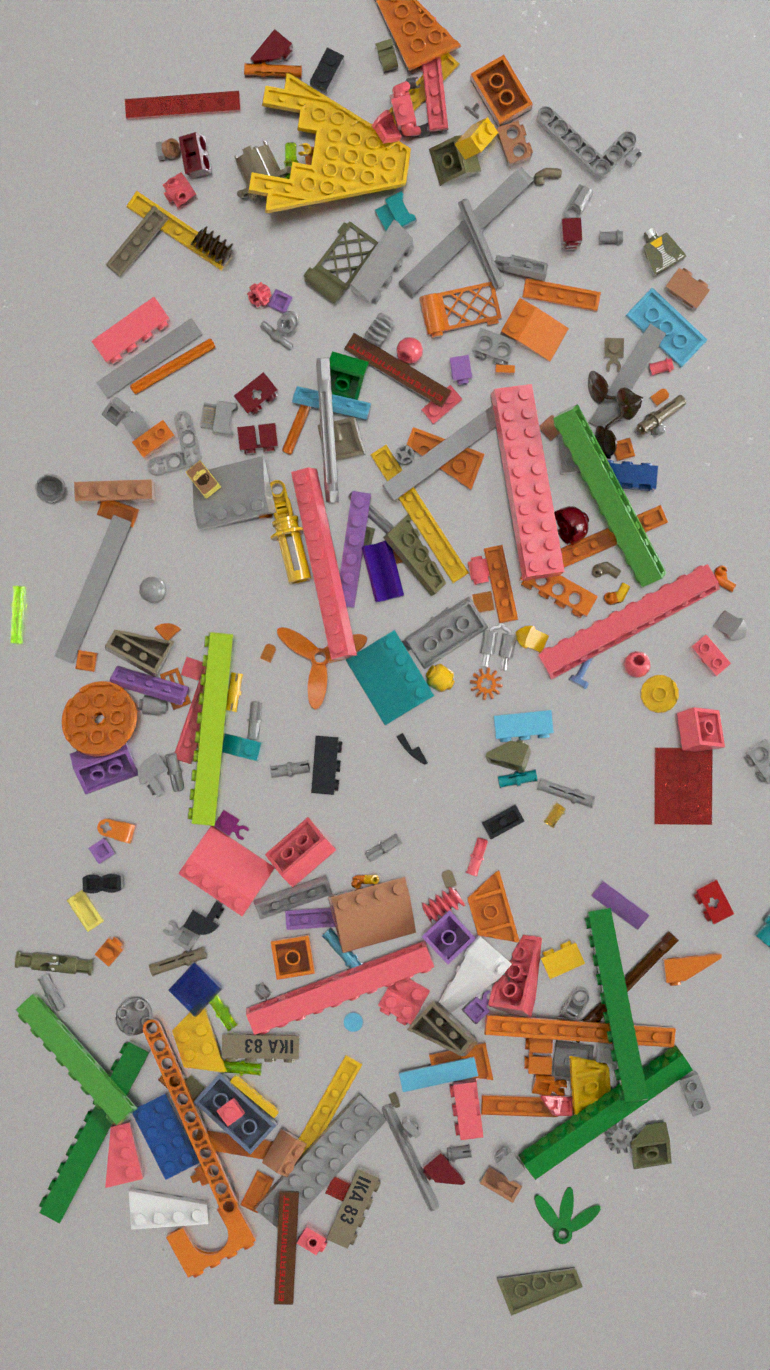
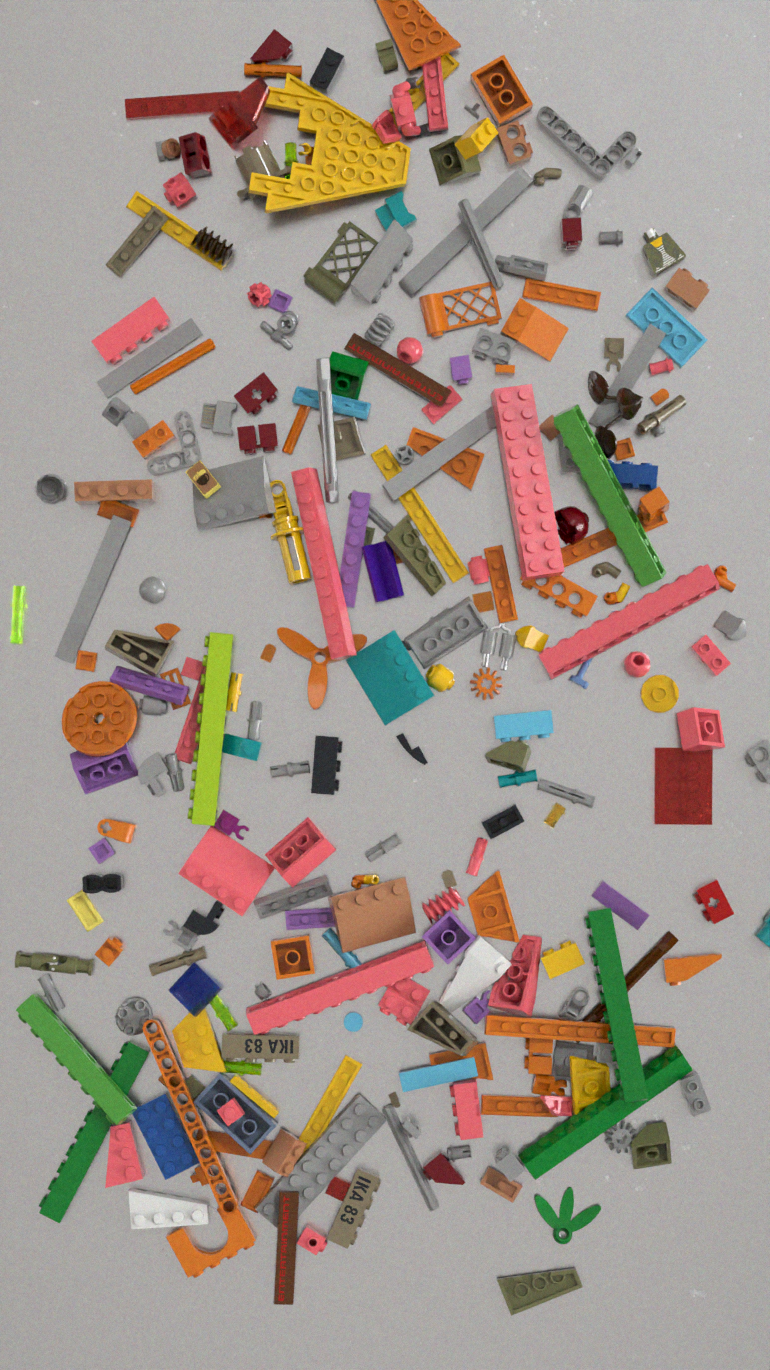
(241, 114): none -> clear red windscreen
(653, 504): none -> orange brick

